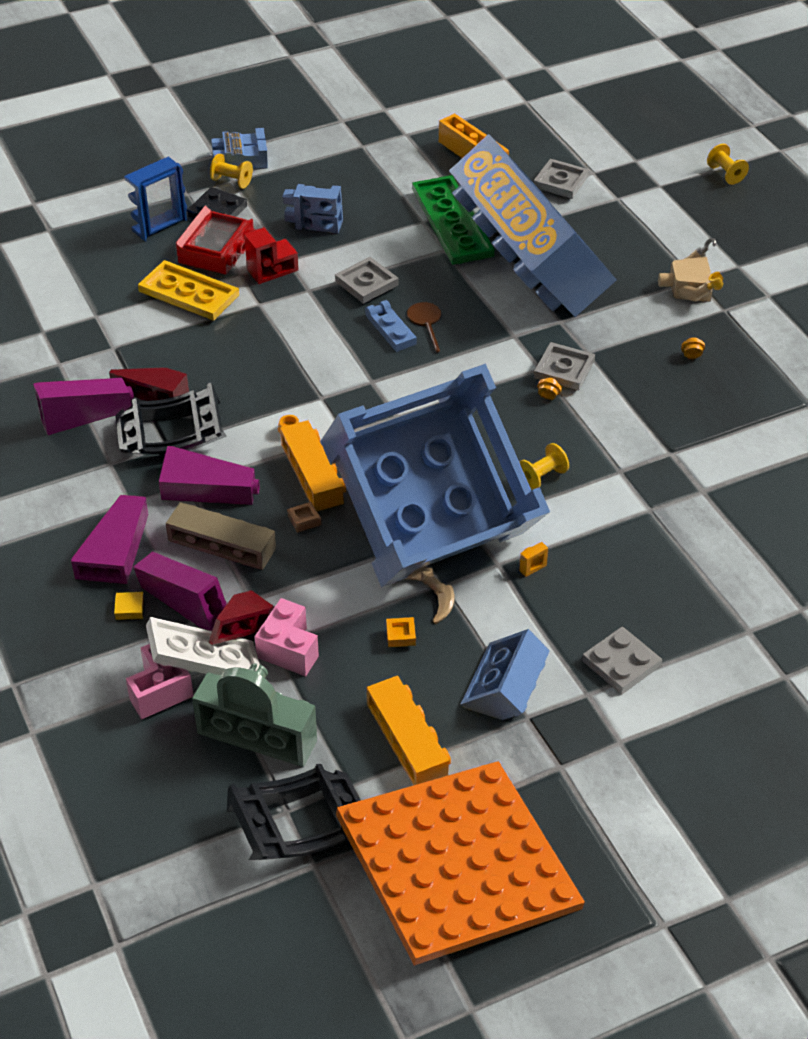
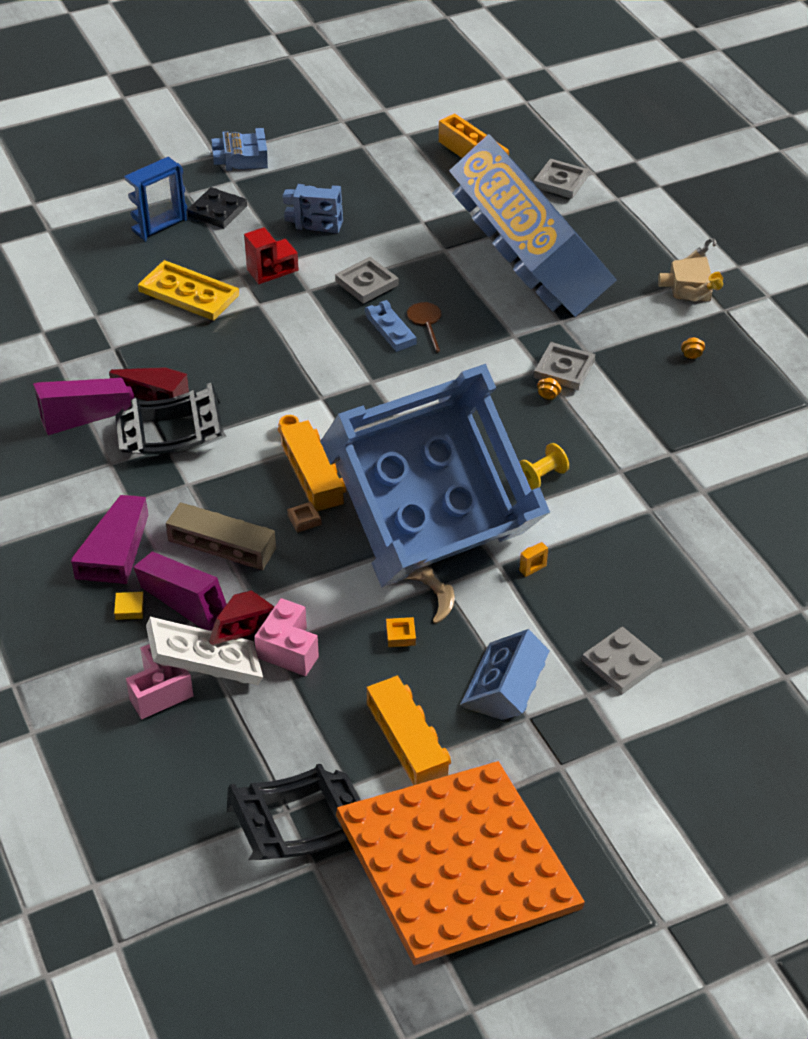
(205, 479): magenta slope -> none
(213, 241): red window -> none
(242, 172): yellow piece -> none
(249, 713): sand green brick -> none
(451, 221): green plate -> none
(734, 170): yellow piece -> none

